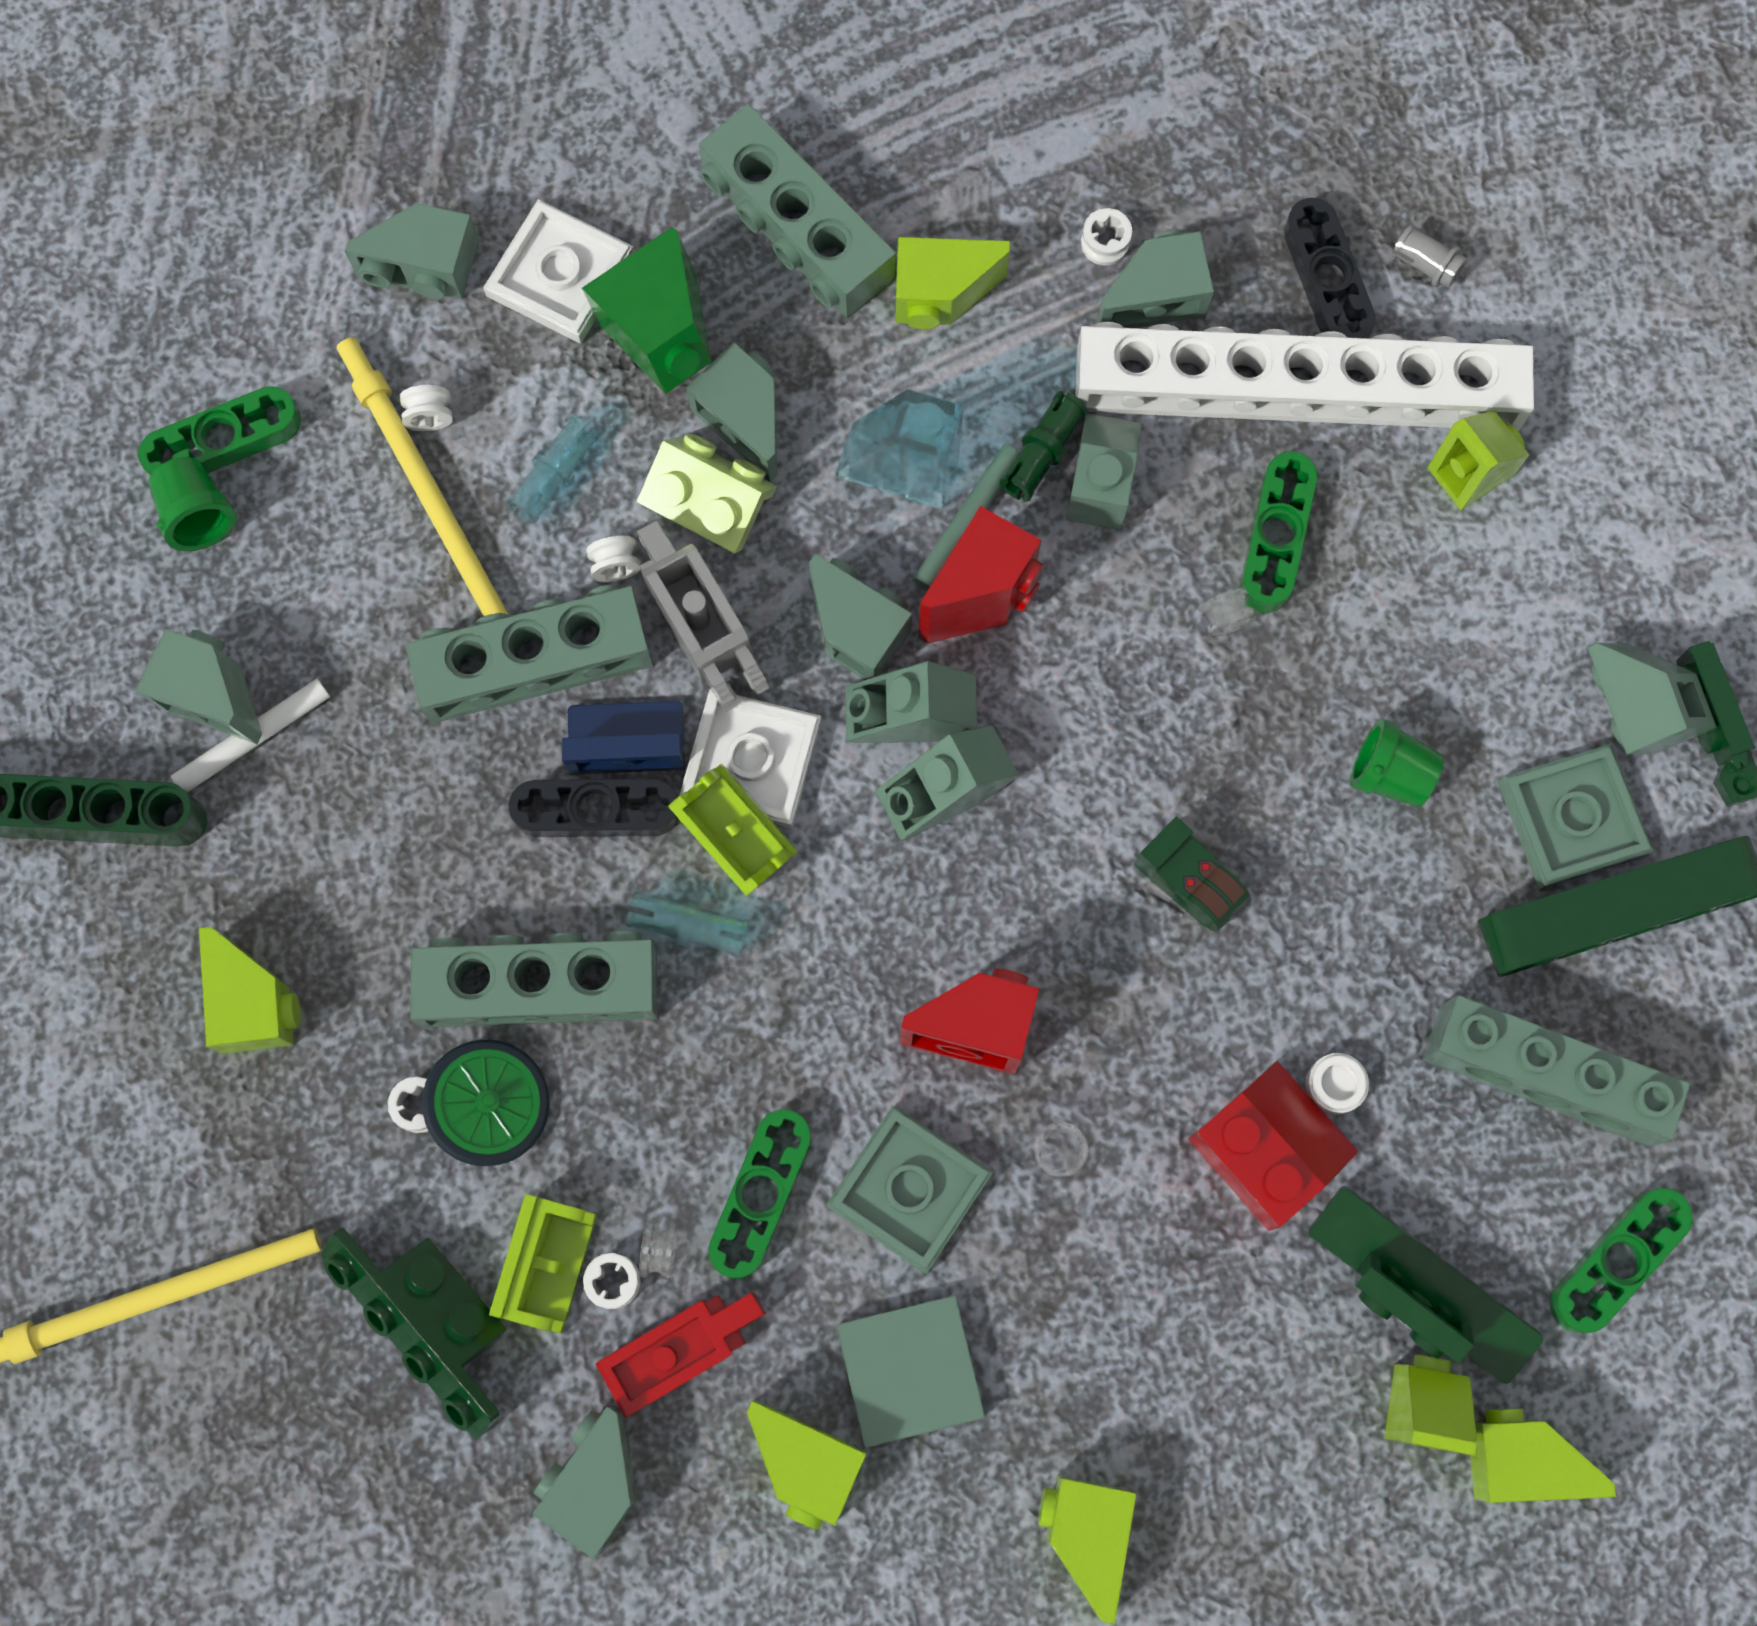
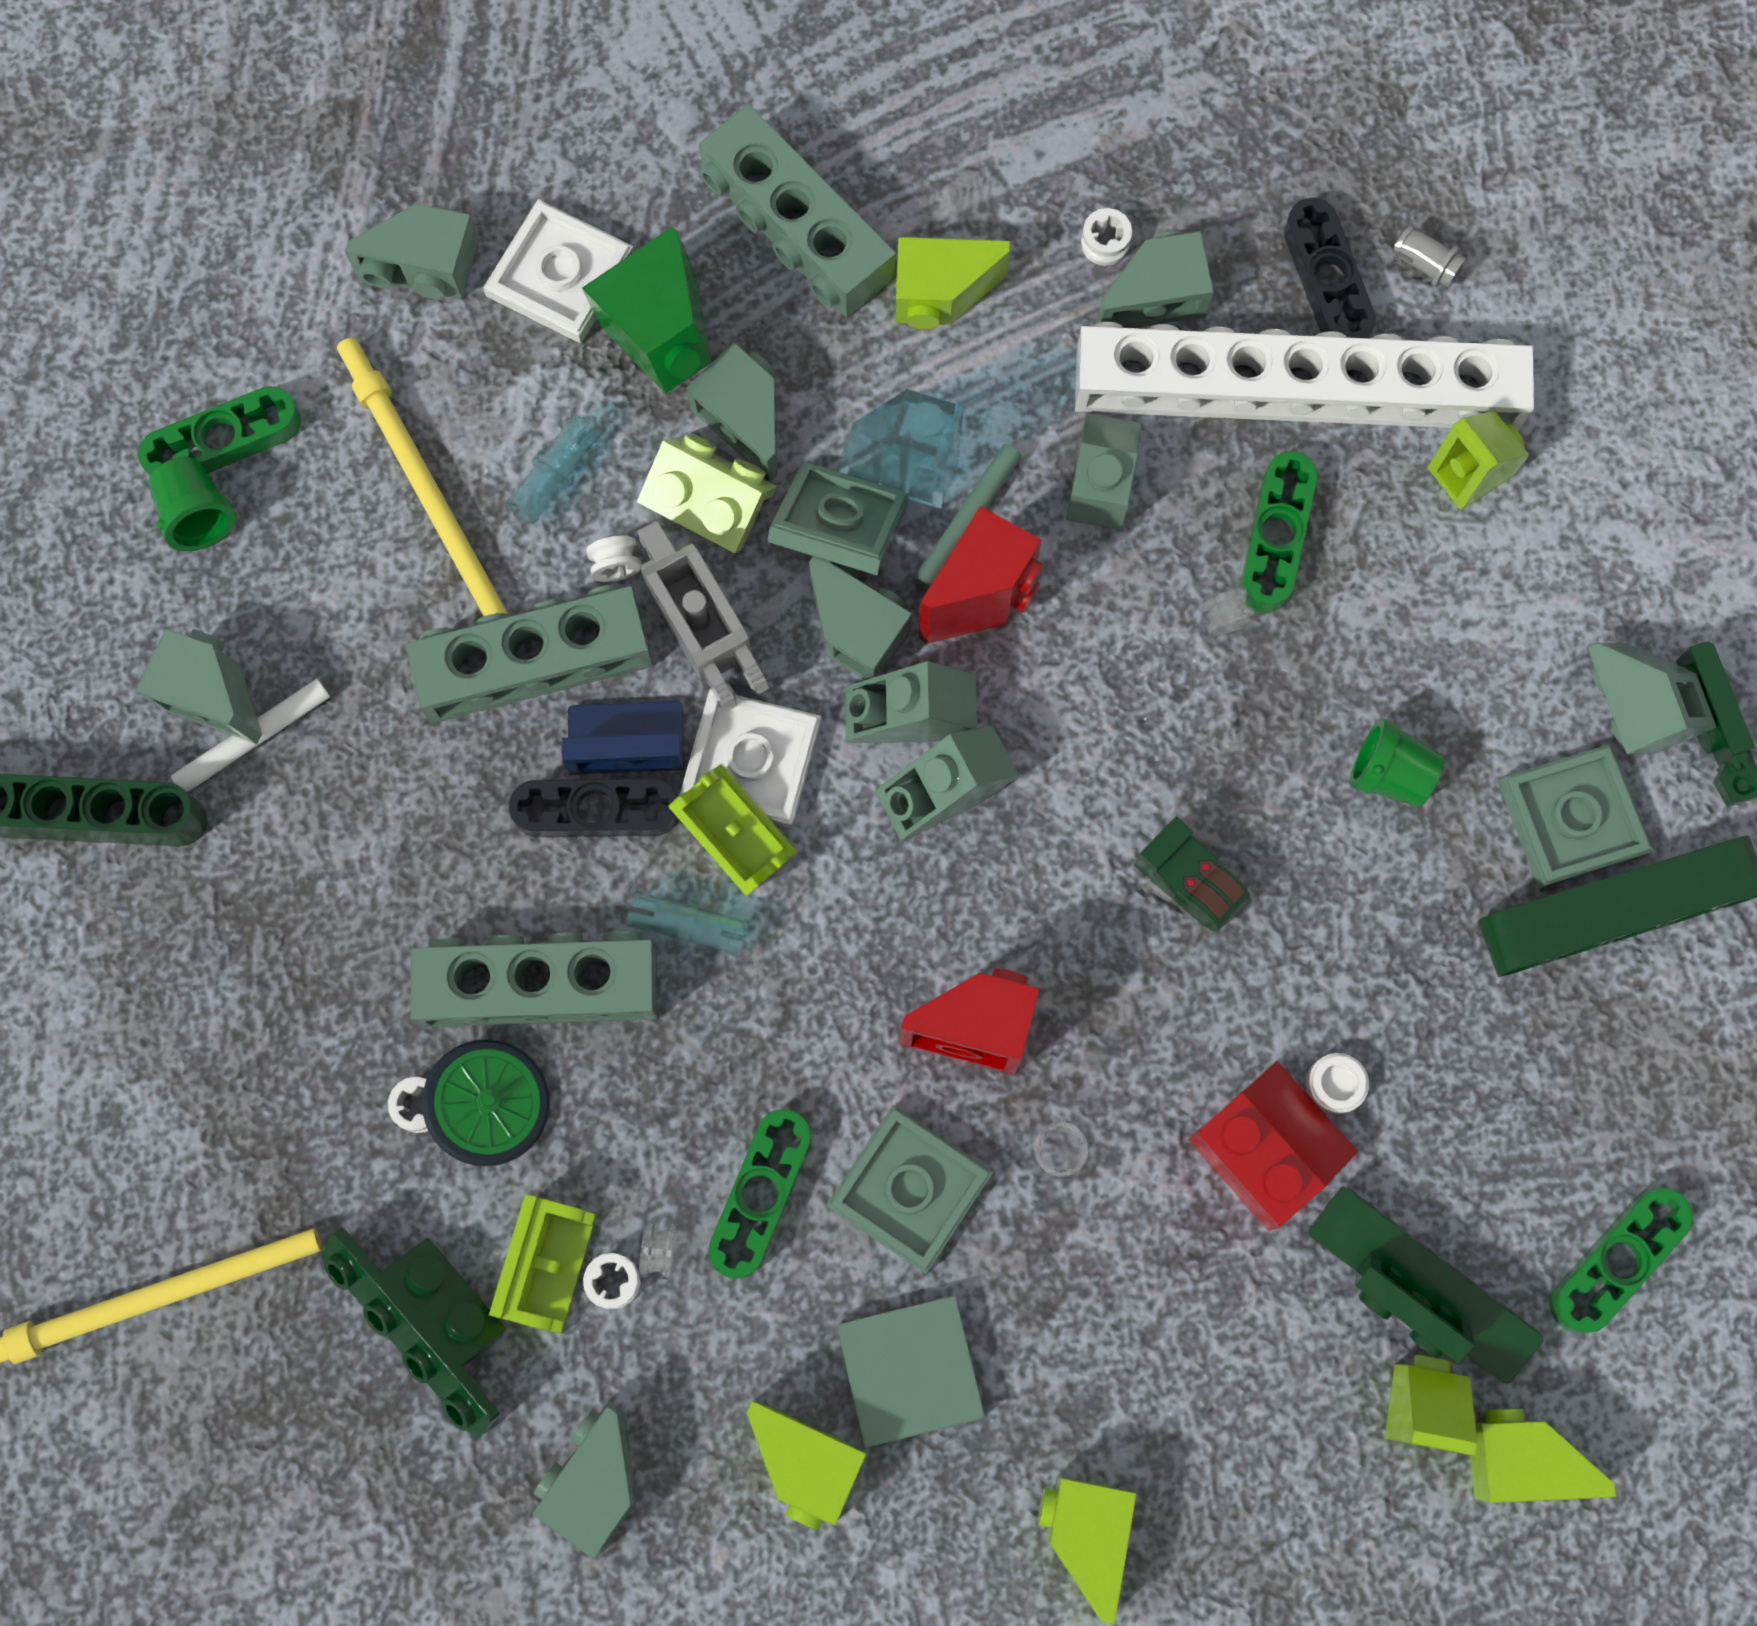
(242, 999): lime slope -> none
(426, 408): white bush -> none
(677, 1351): red hinge -> none
(839, 518): none -> sand green tile
(1043, 446): dark green pin -> none
(1556, 1071): sand green brick -> none

